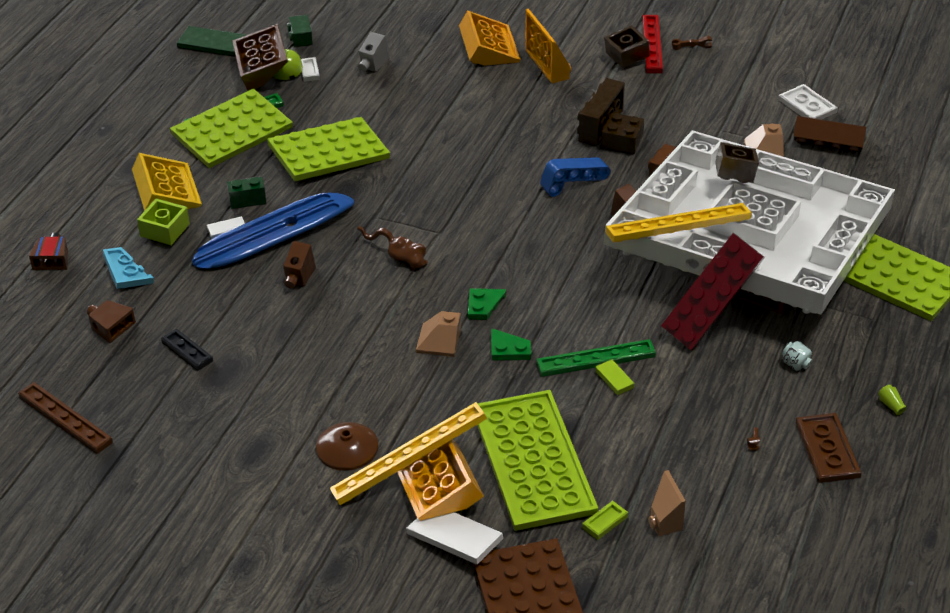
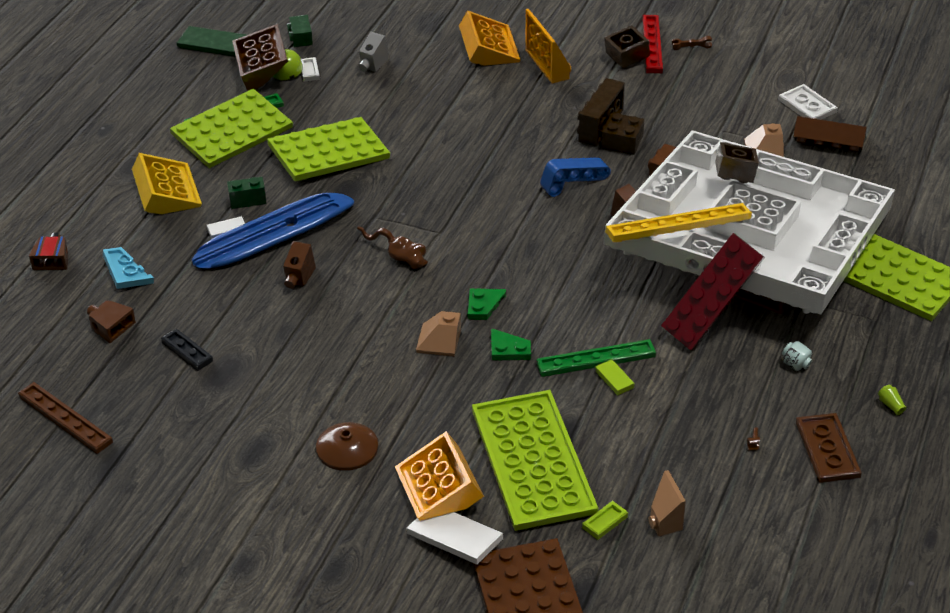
(163, 221): lime brick -> none
(408, 453): yellow plate -> none

